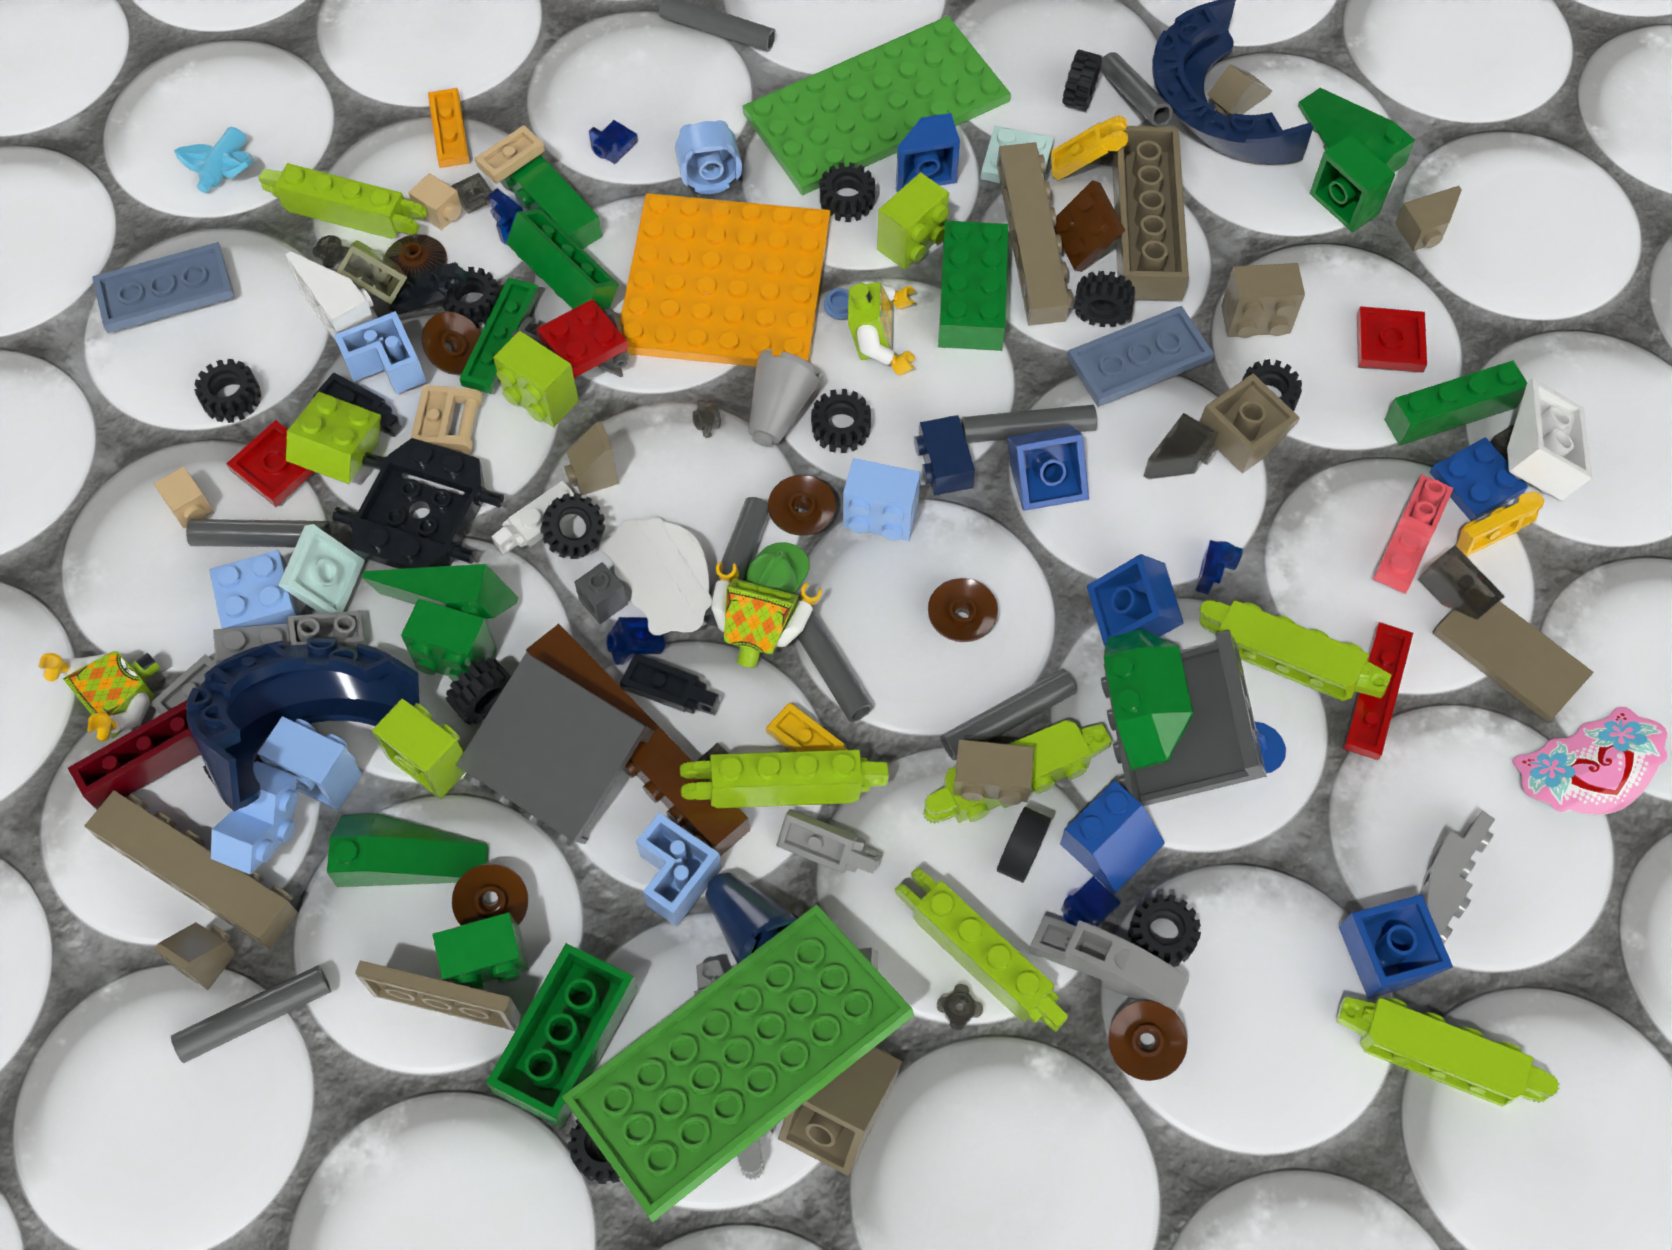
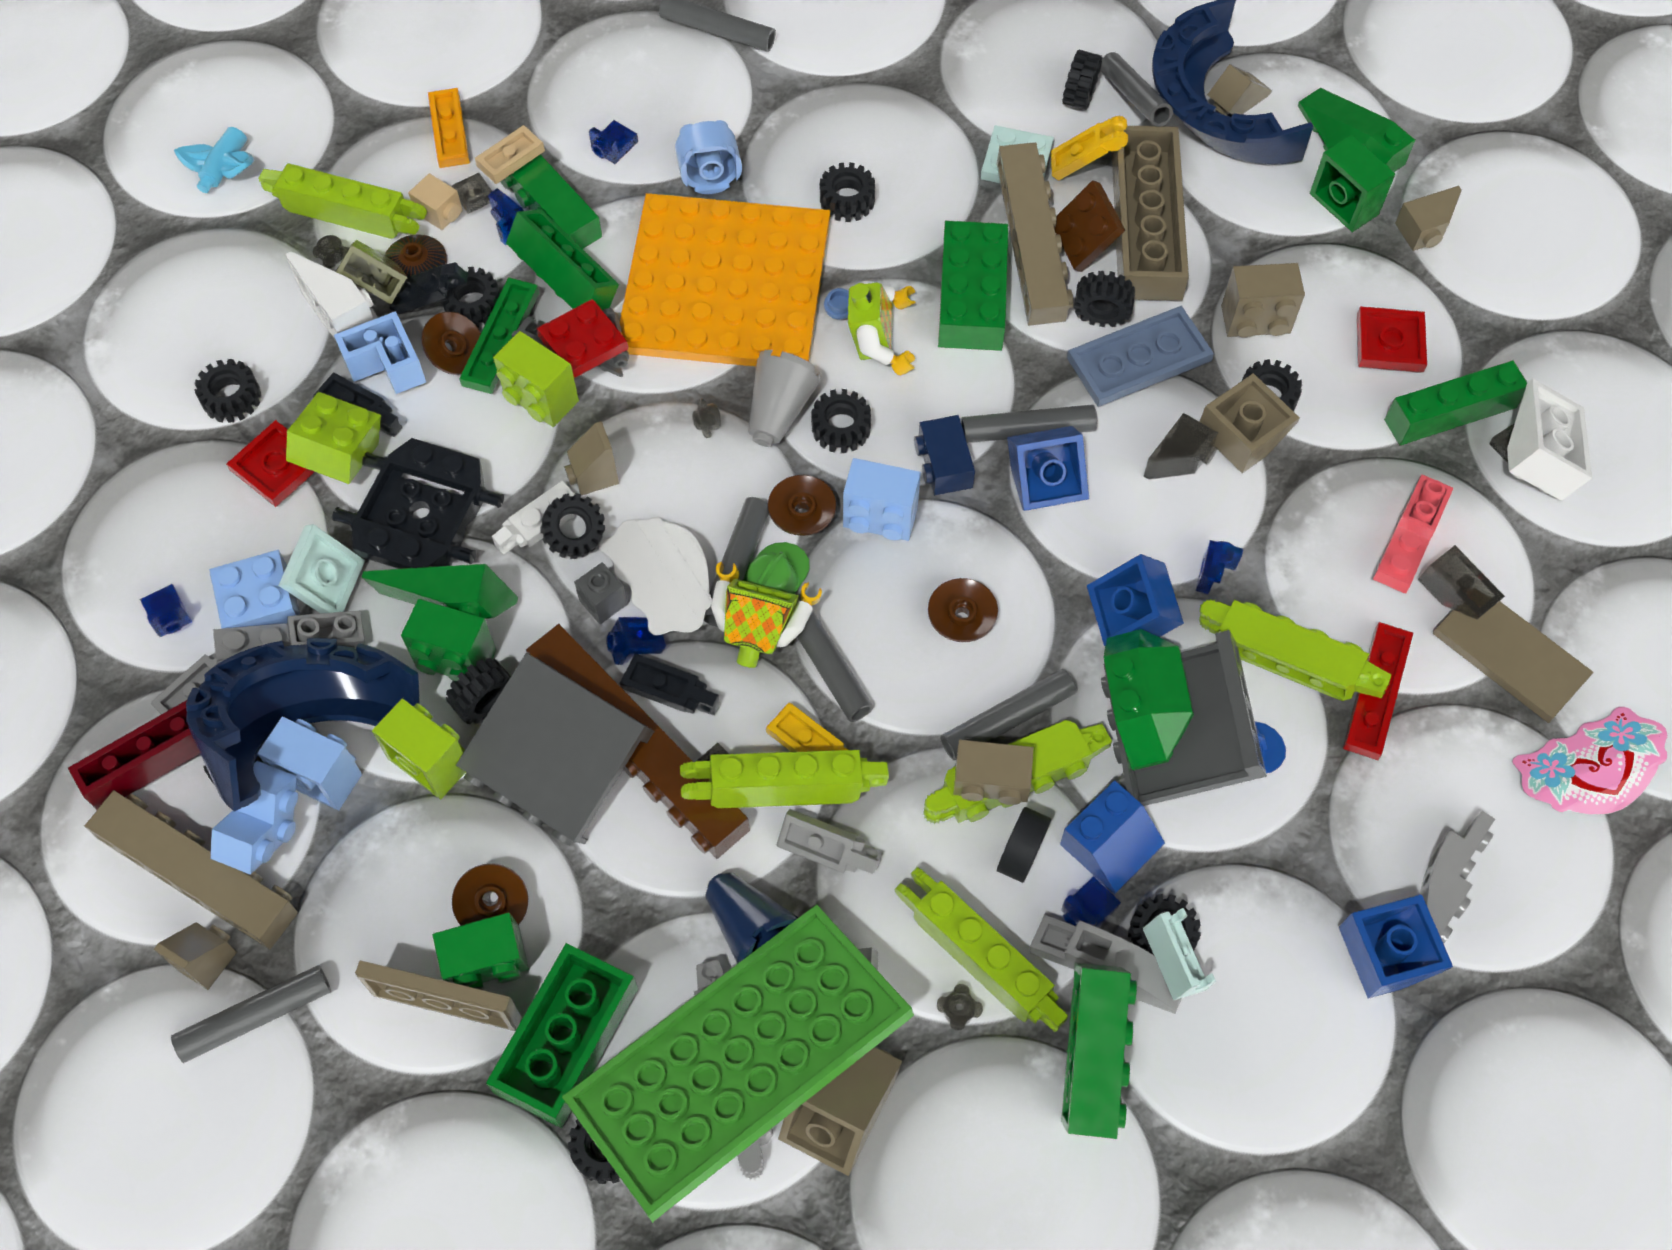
(106, 687): torso -> none
(162, 287): sand blue plate -> none
(165, 611): none -> clear blue bracket
(183, 496): tan brick -> none
(248, 532): dark grey piece -> none
(397, 852): green wedge -> none
(436, 415): tan plate -> none
(683, 868): light blue brick -> none
(873, 101): bright green plate -> none
(912, 221): lime brick -> none
(929, 149): blue slope -> none
(1097, 1049): none -> green brick
(1168, 1036): reddish brown dish -> none
(1176, 955): none -> light aqua hinge
(1446, 1052): lime hinge -> none
(1478, 479): blue plate -> none
(1500, 523): yellow hinge -> none

